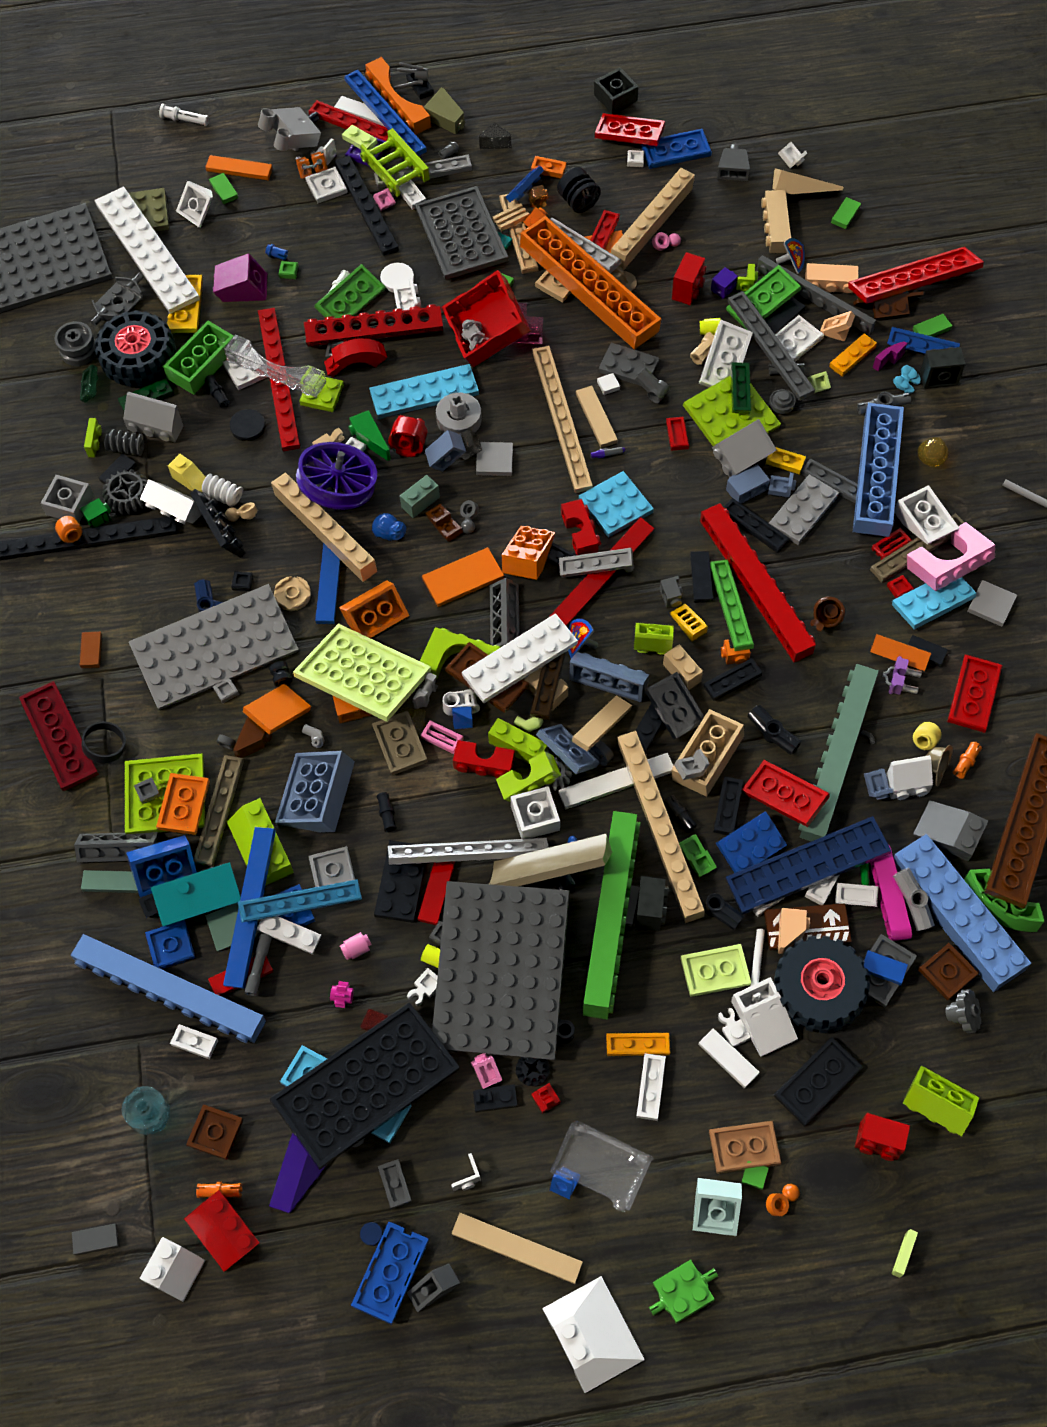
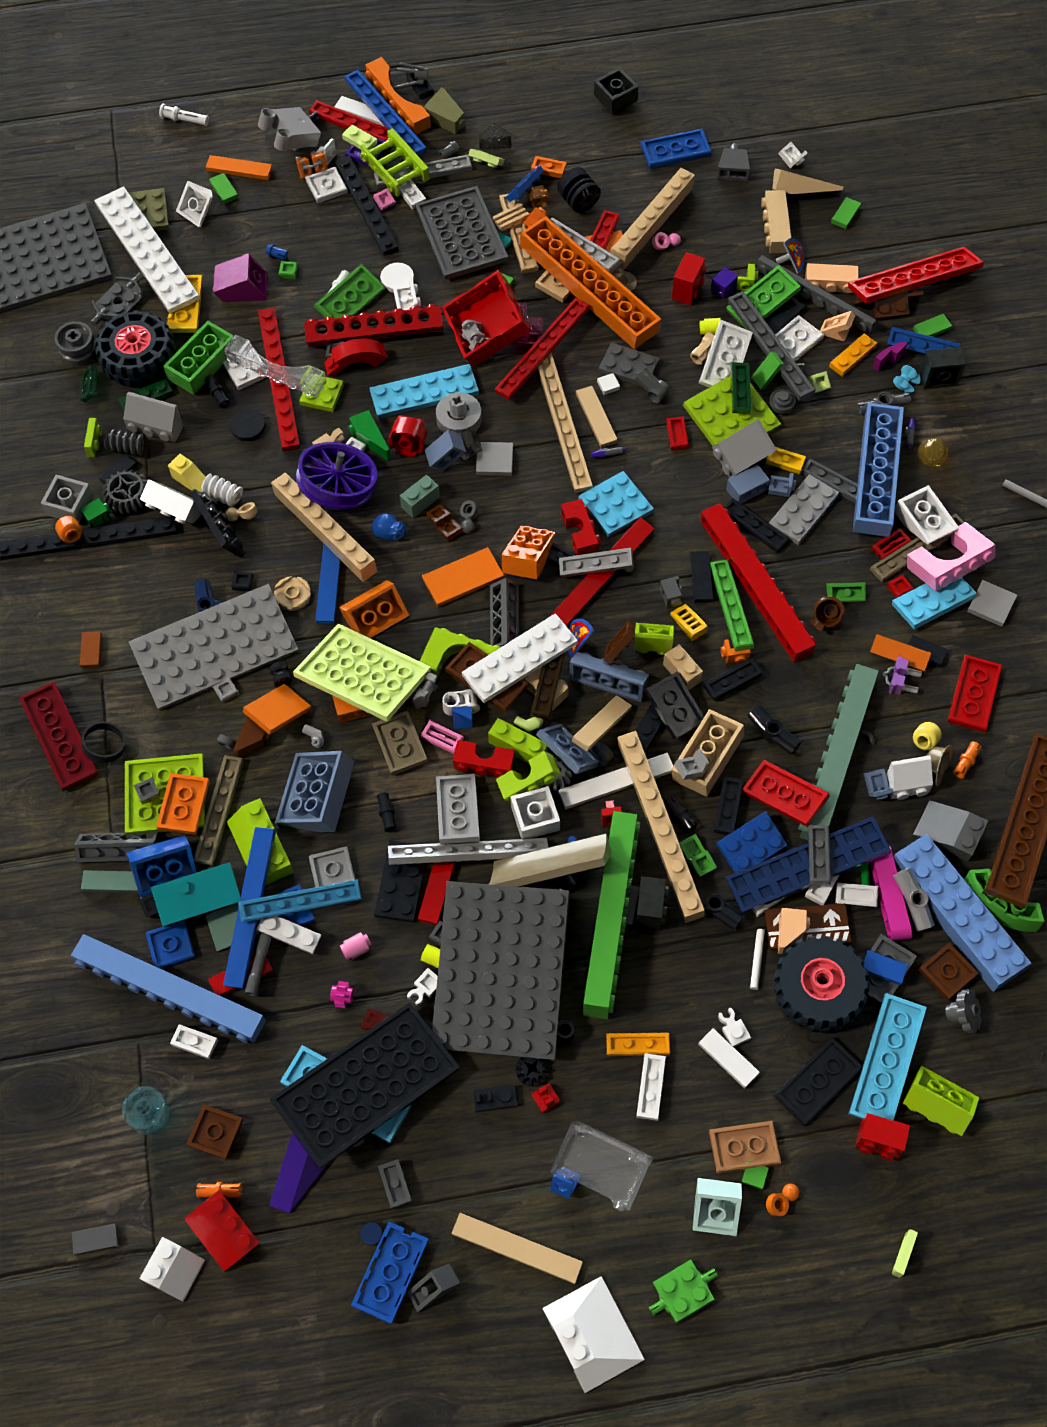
(457, 809): none -> light grey plate
(468, 1183): white bracket -> none
(480, 156): none -> yellowish green plate
(486, 1070): bright pink bracket -> none
(542, 349): none -> red tile
(607, 813): none -> red tile
(617, 644): none -> reddish brown plate
(630, 129): red plate -> none
(635, 158): white tile -> none
(715, 970): yellowish green plate -> none
(764, 1017): white slope -> none
(767, 370): none -> bright green tile
(819, 855): none -> dark grey tile
(847, 591): none -> bright green slope
(888, 1058): none -> medium azure plate
(910, 432): none -> piece

